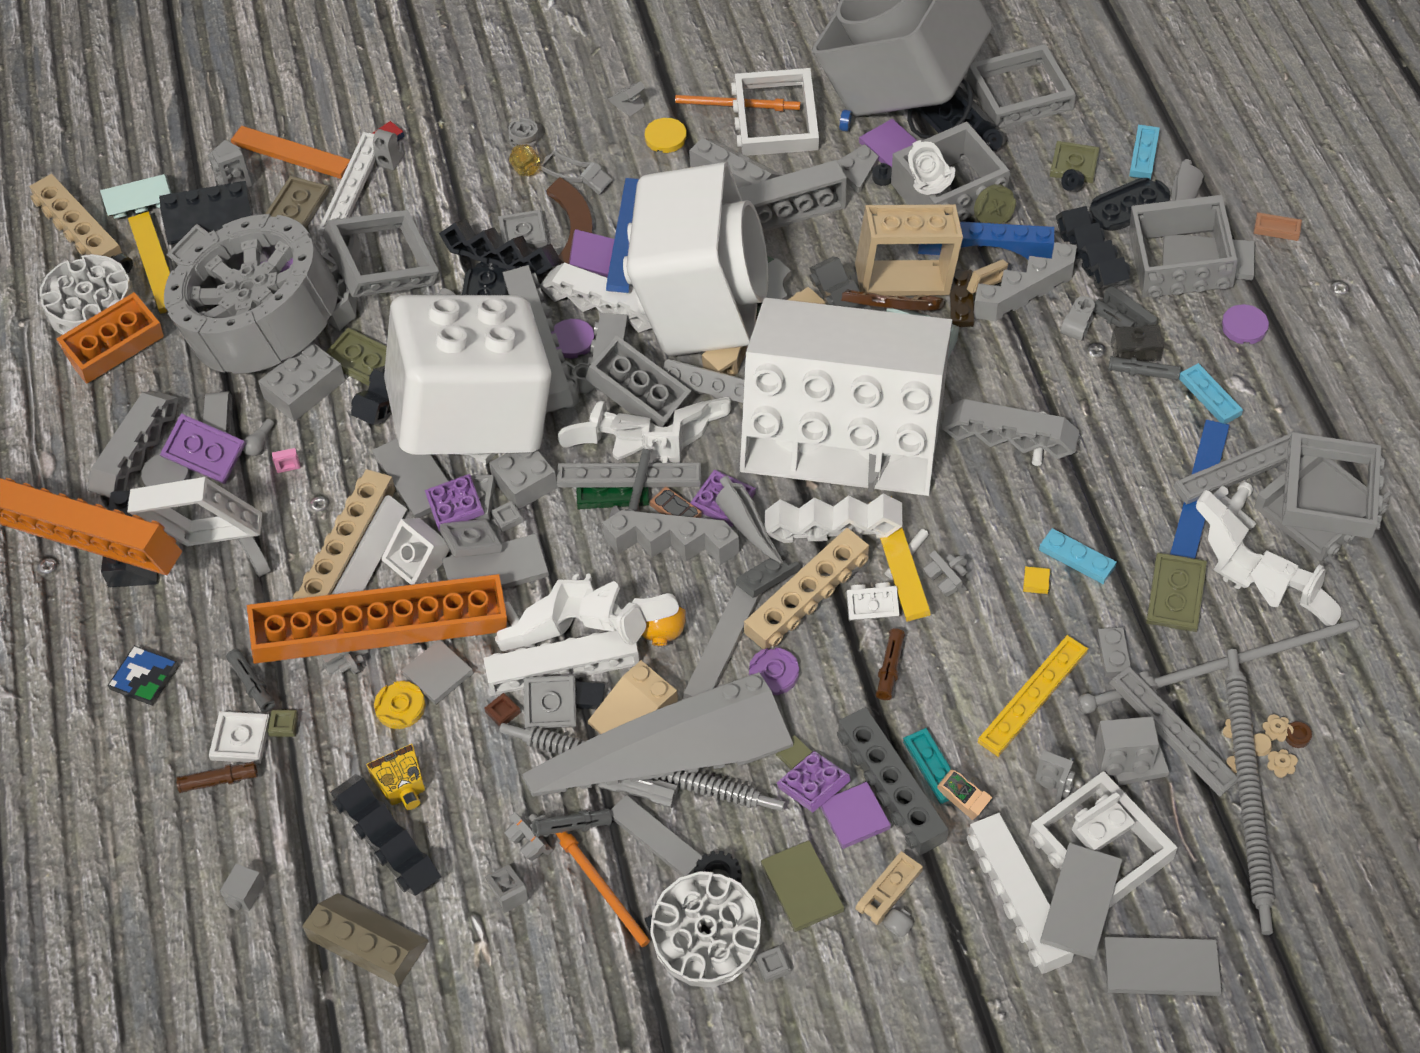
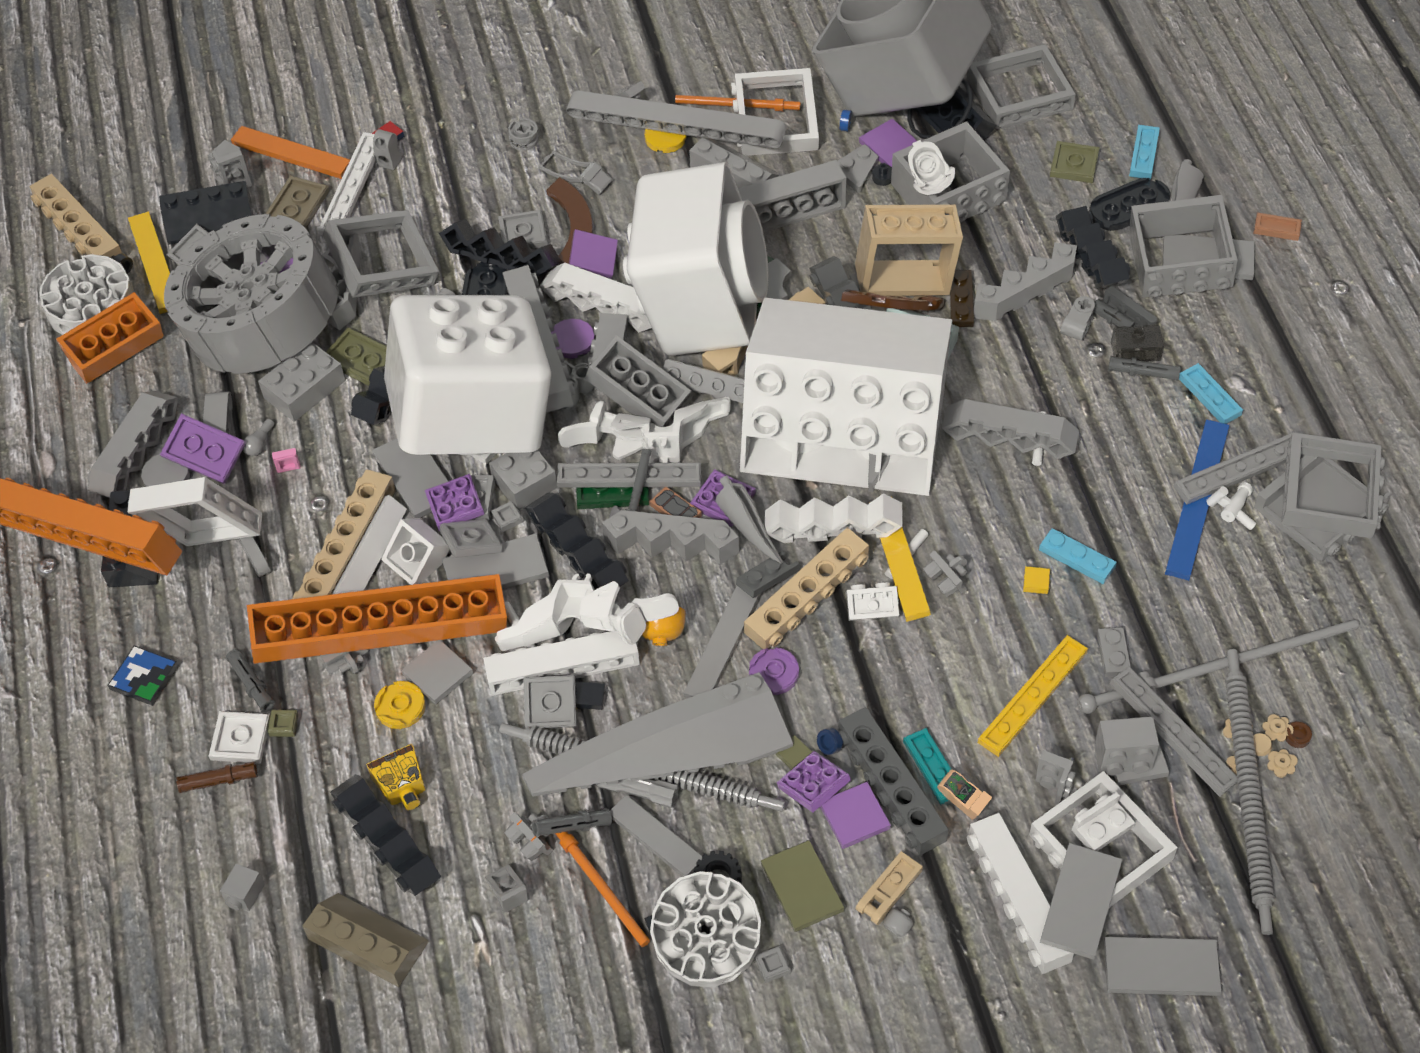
(135, 195): light aqua slope -> none
(502, 710): copper tile -> none
(524, 160): clear yellow head -> none
(569, 538): none -> black brick
(616, 279): blue tile -> none
(633, 696): tan slope -> none
(677, 119): none -> light grey beam
(829, 741): none -> dark blue tile
(888, 673): reddish brown pin -> none
(987, 275): tan tile -> none
(994, 138): black tile -> none
(994, 205): olive tile -> none
(1021, 239): blue arch -> none
(1072, 180): black tile -> none
(1176, 592): olive tile -> none
(1245, 324): medium lavender tile -> none
(1268, 571): white piece -> none

